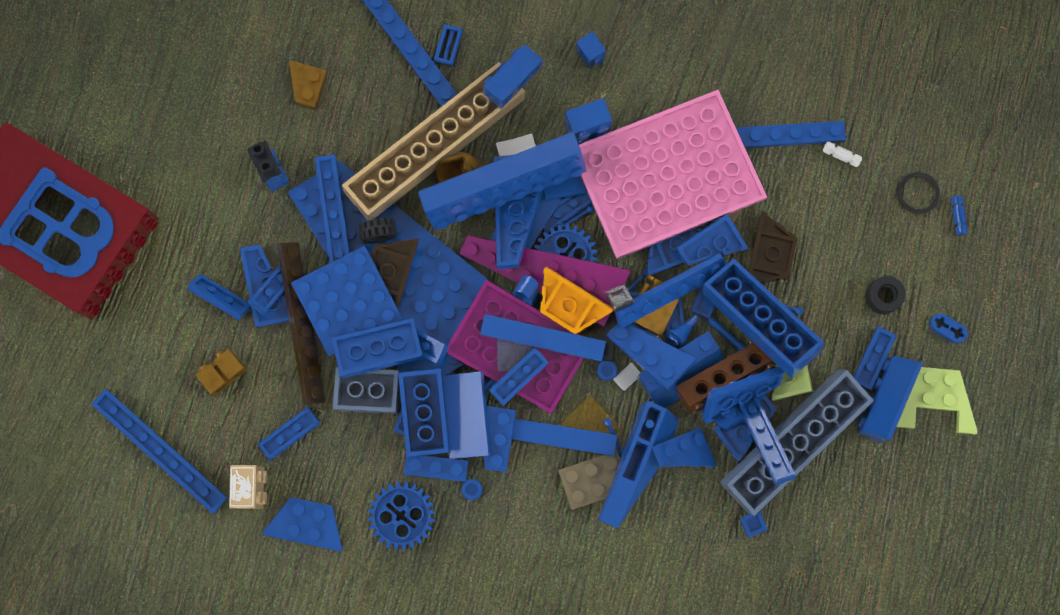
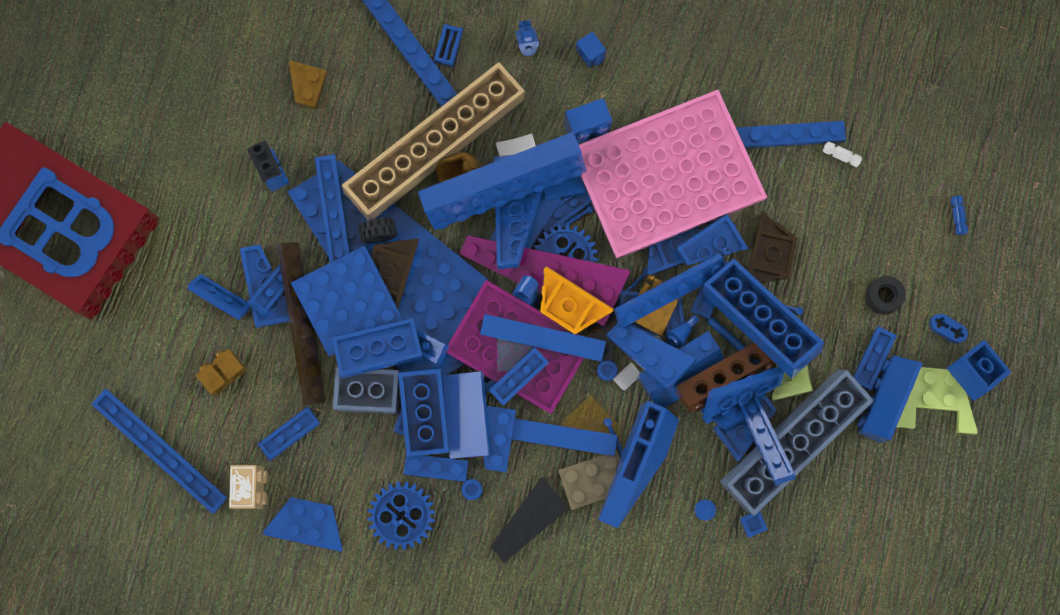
(512, 76): blue brick -> none
(527, 38): none -> blue hips
(530, 519): none -> black wing
(619, 297): clear smoke tile -> none
(685, 450): blue wing -> none
(705, 510): none -> blue piece
(918, 211): black tyre -> none
(979, 370): none -> blue brick

